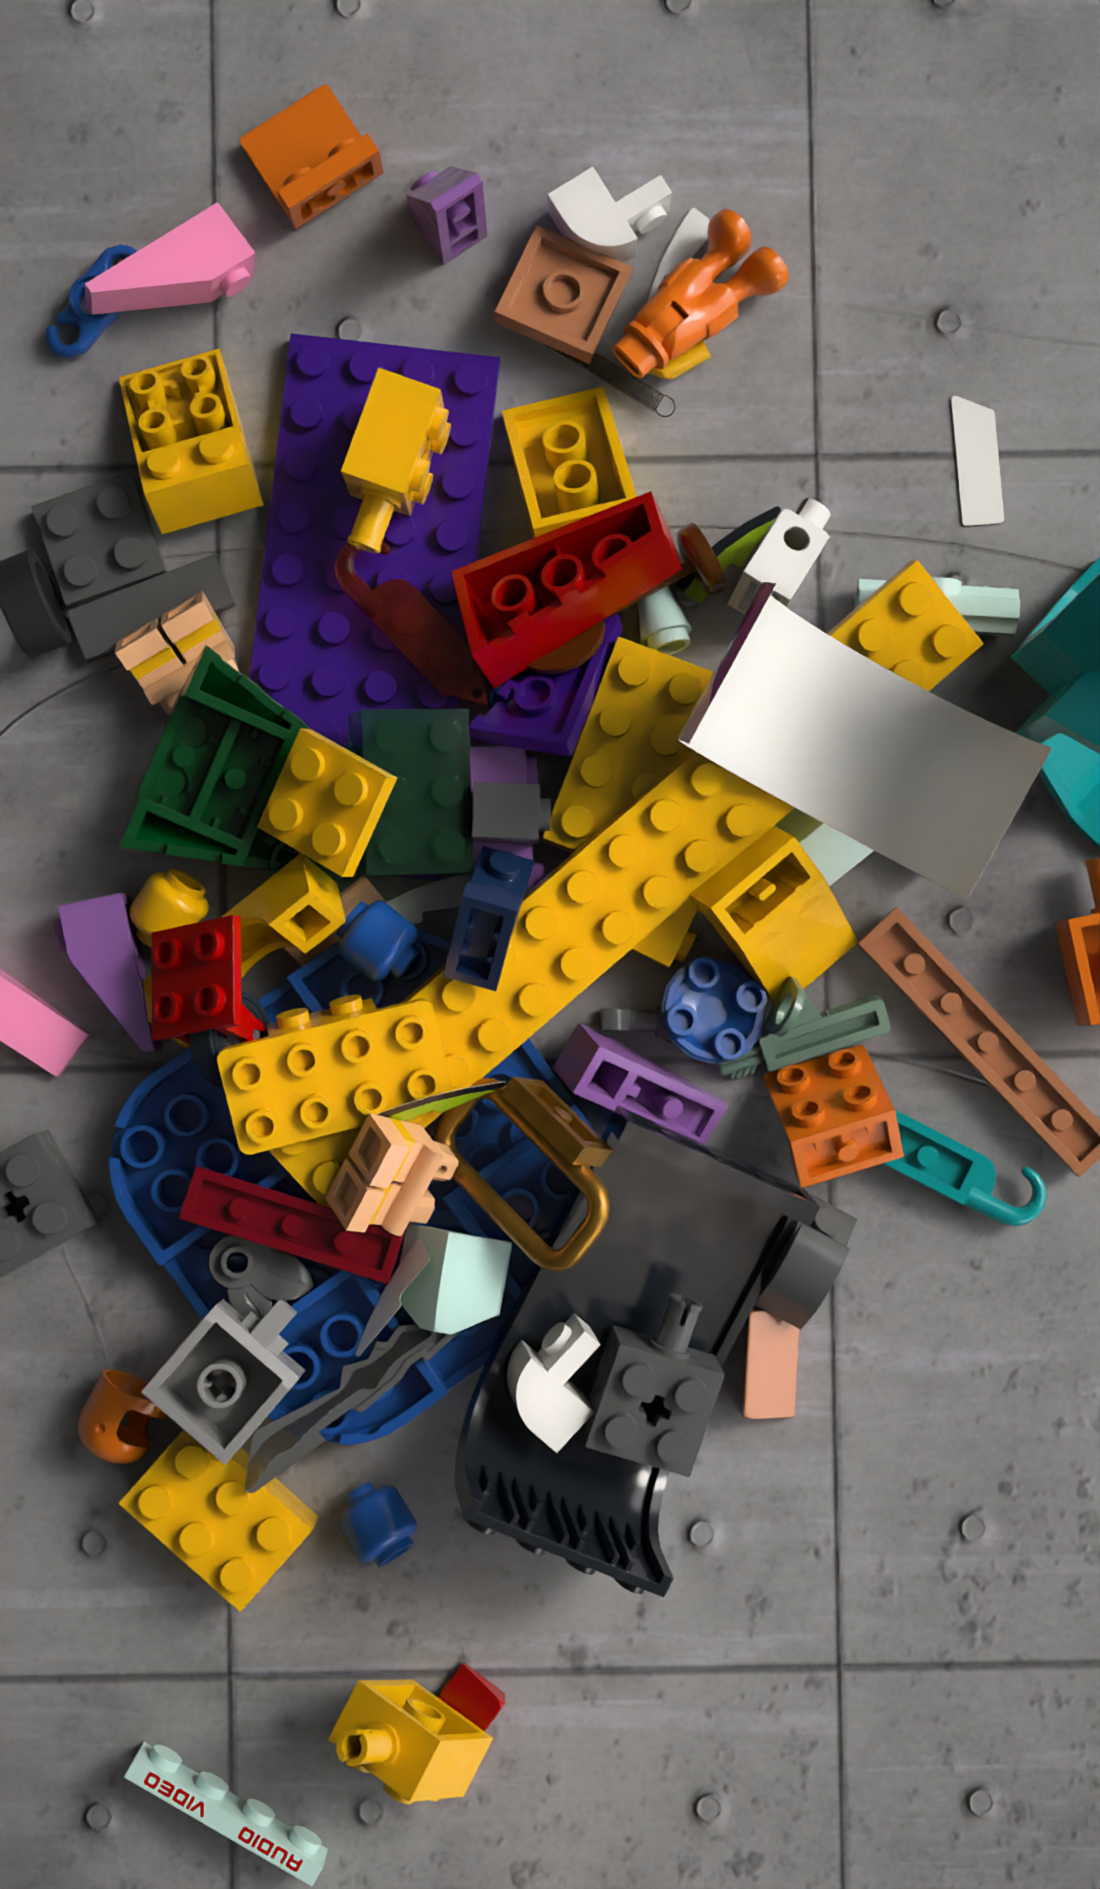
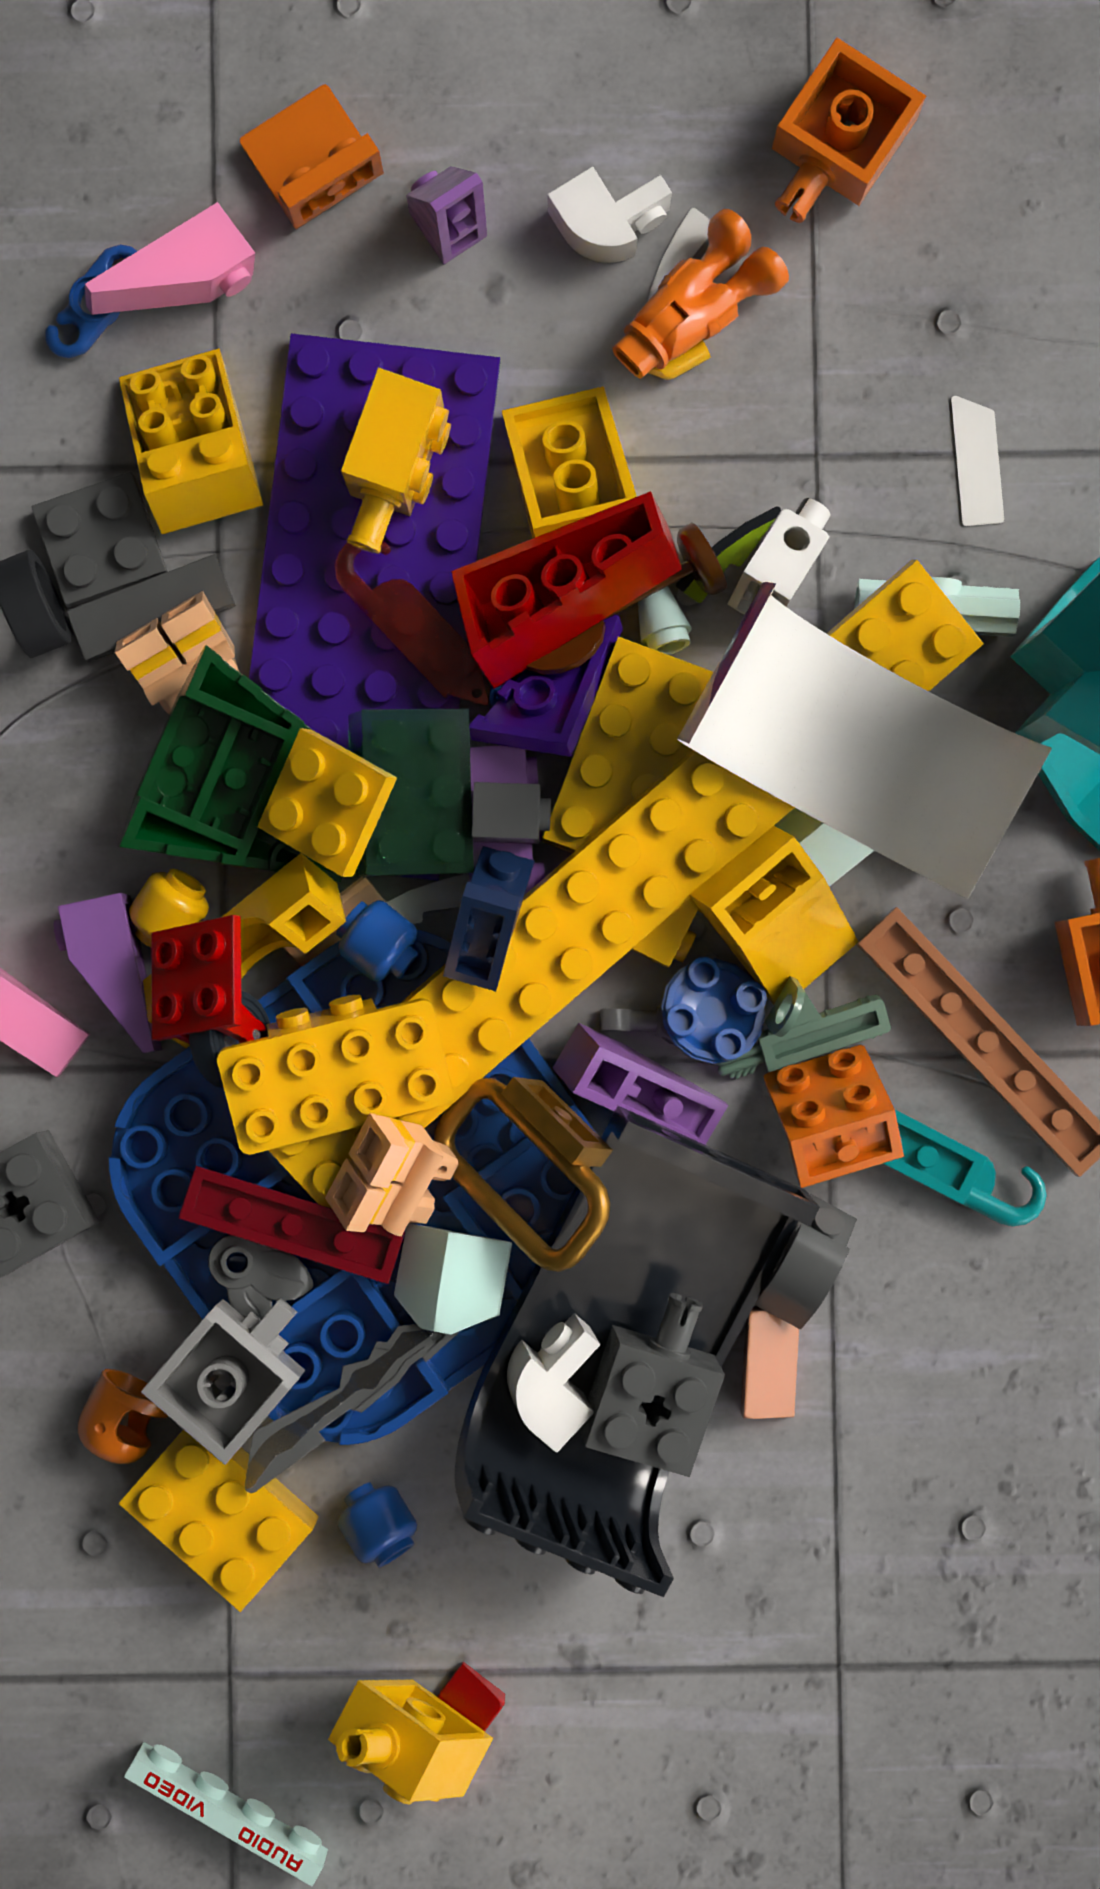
(390, 1299): white sticker -> none
(439, 1102): sticker -> none
(562, 294): nougat plate -> none
(608, 377): dark brown piece -> none
(838, 155): none -> orange brick

